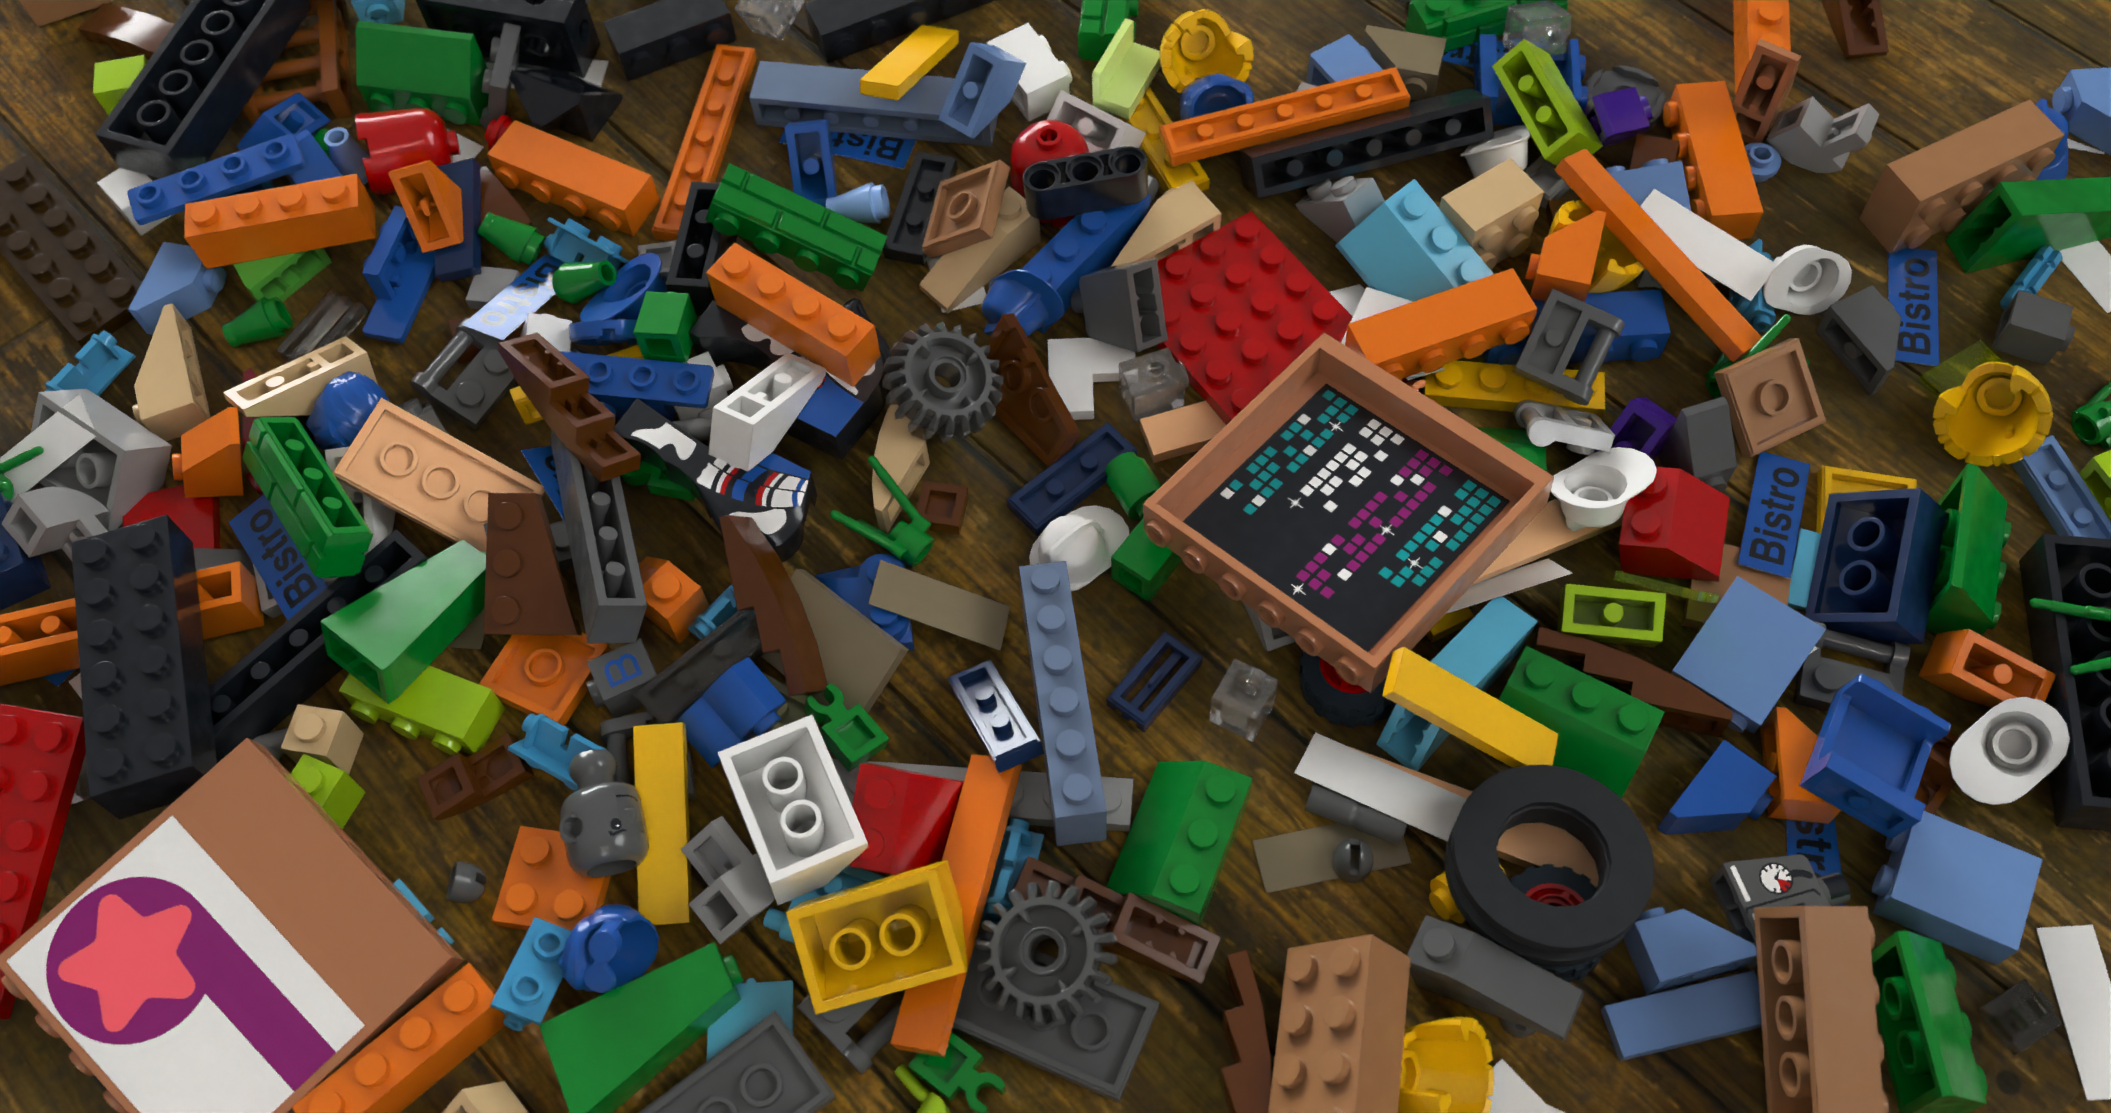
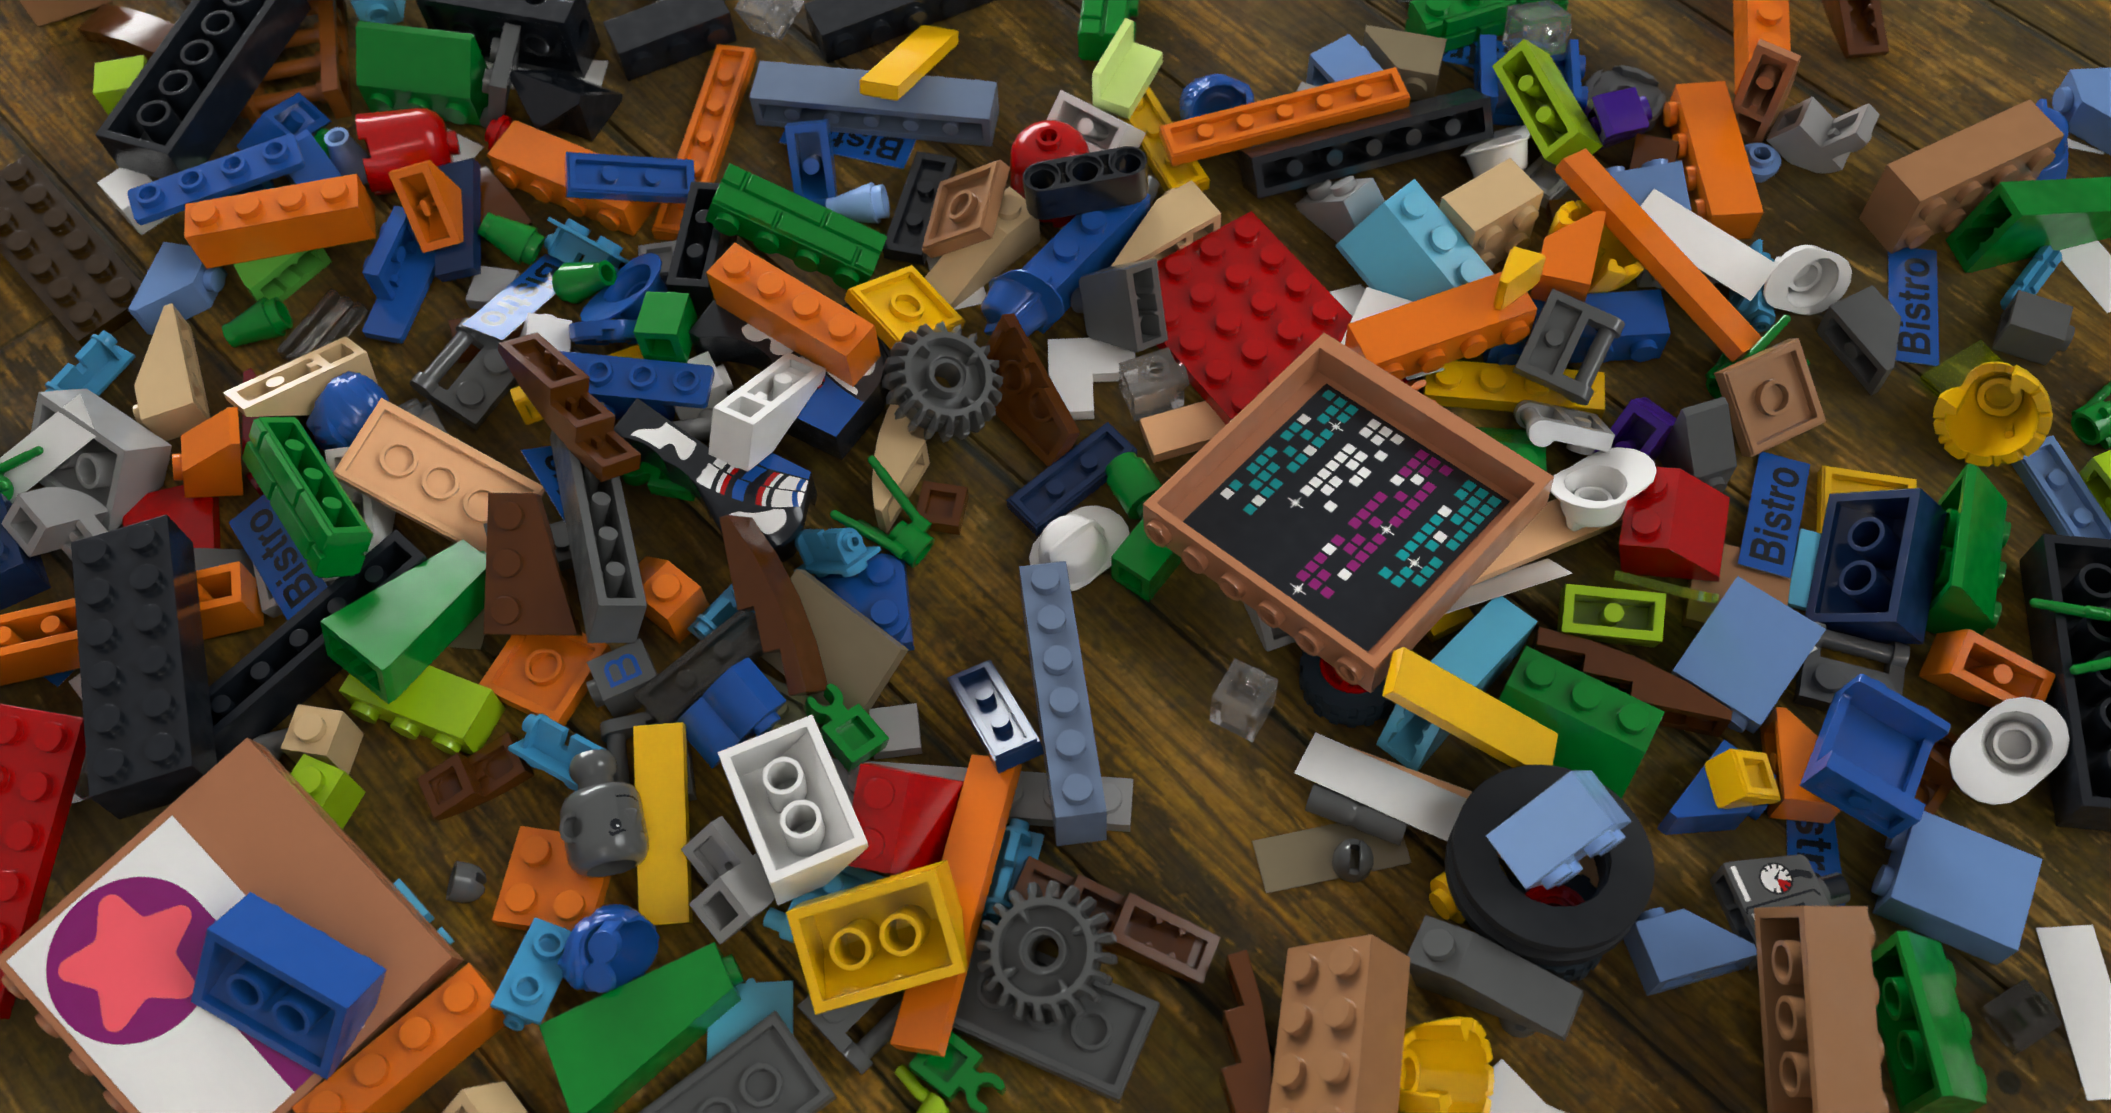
(286, 984): none -> blue slope
(628, 177): none -> blue tile
(833, 551): none -> dark azure hinge
(901, 304): none -> yellow tile
(901, 727): none -> light grey tile
(939, 605): dark tan sticker -> none
(981, 88): medium blue slope -> none
(1042, 75): white brick -> none
(1131, 710): dark blue tile -> none
(1182, 836): green slope -> none
(1203, 46): yellow hair -> none
(1519, 276): none -> yellow slope
(1560, 829): none -> light blue brick
(1684, 1016): medium blue tile -> none
(1741, 779): none -> yellow slope

